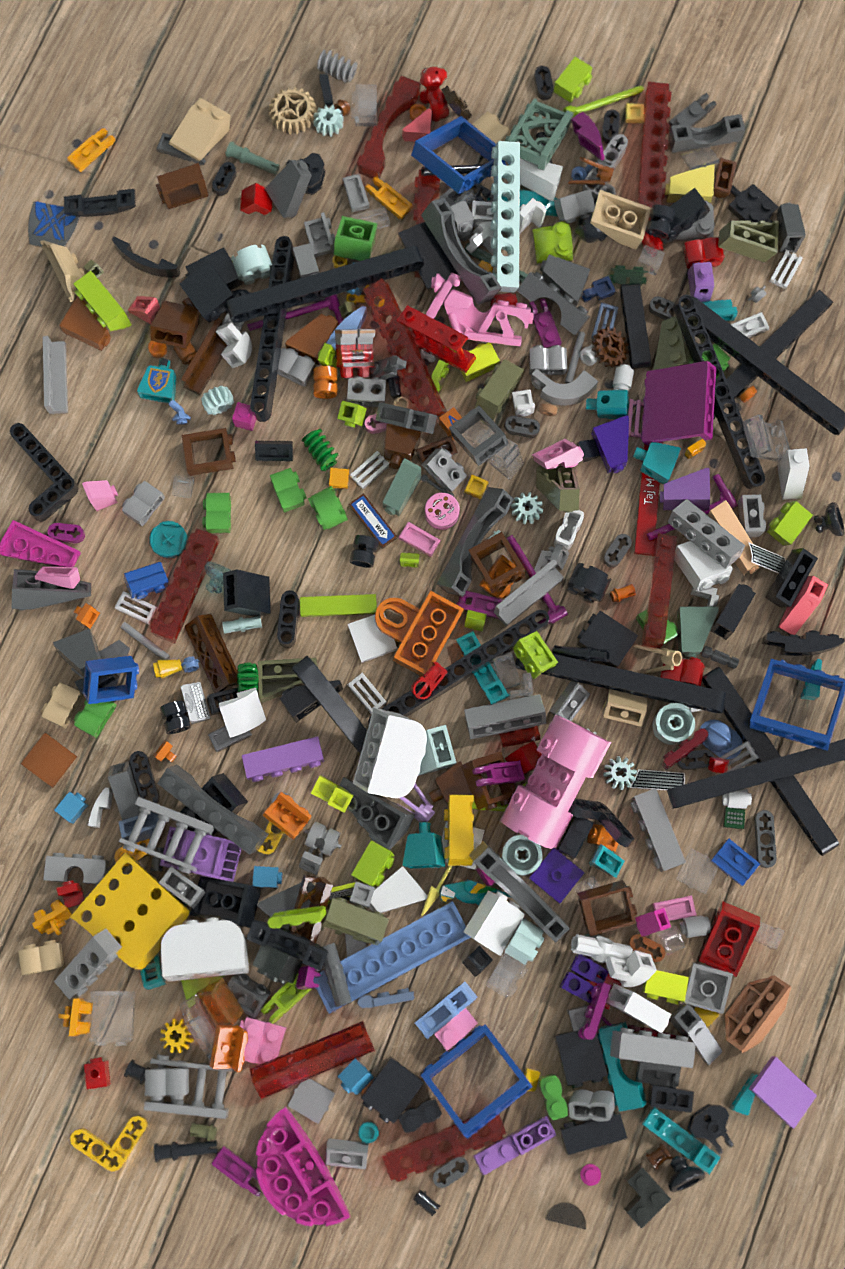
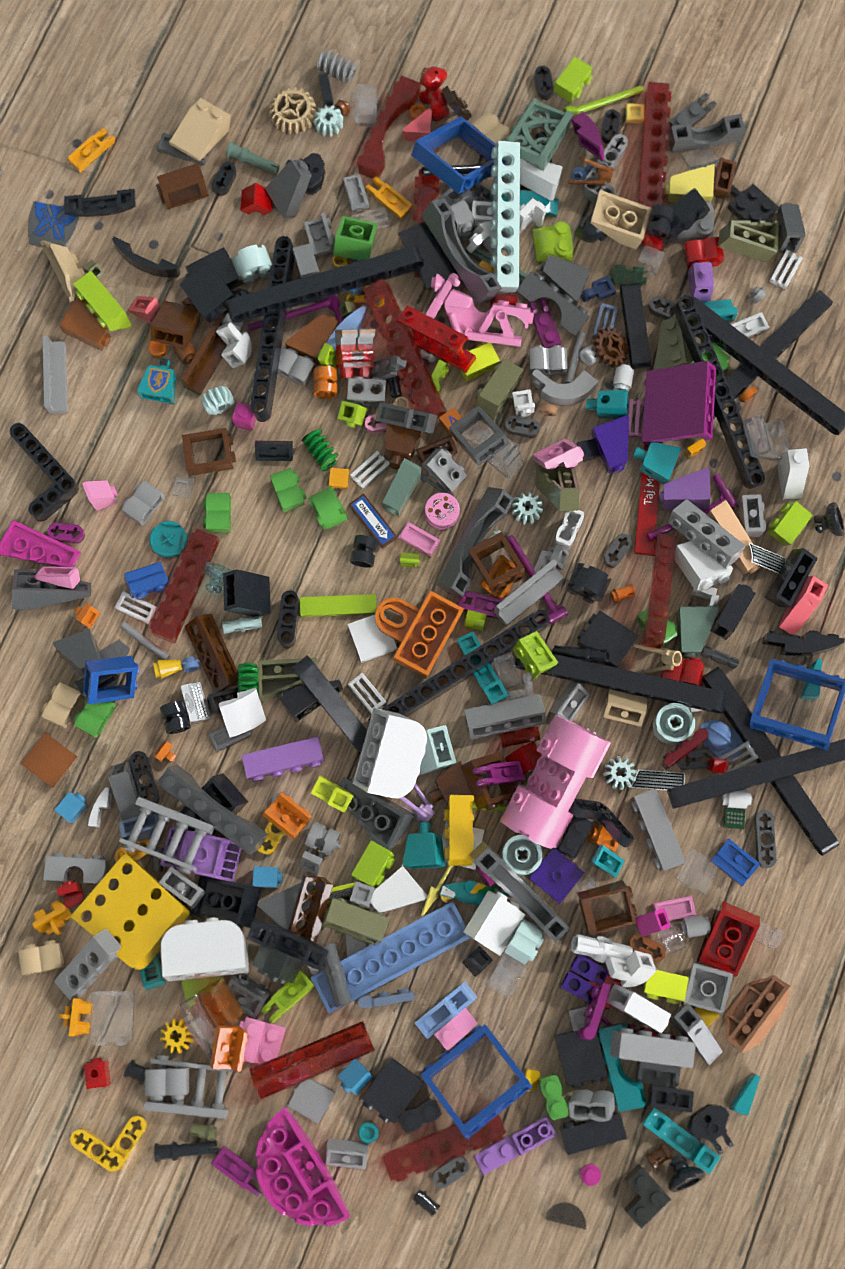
(181, 417): medium blue plate -> none
(297, 916): lime hinge -> none
(305, 978): magenta tile -> none
(431, 680): red piece -> none
(476, 487): yellow tile -> none
(575, 205): light grey brick -> none
(783, 1092): medium lavender tile -> none

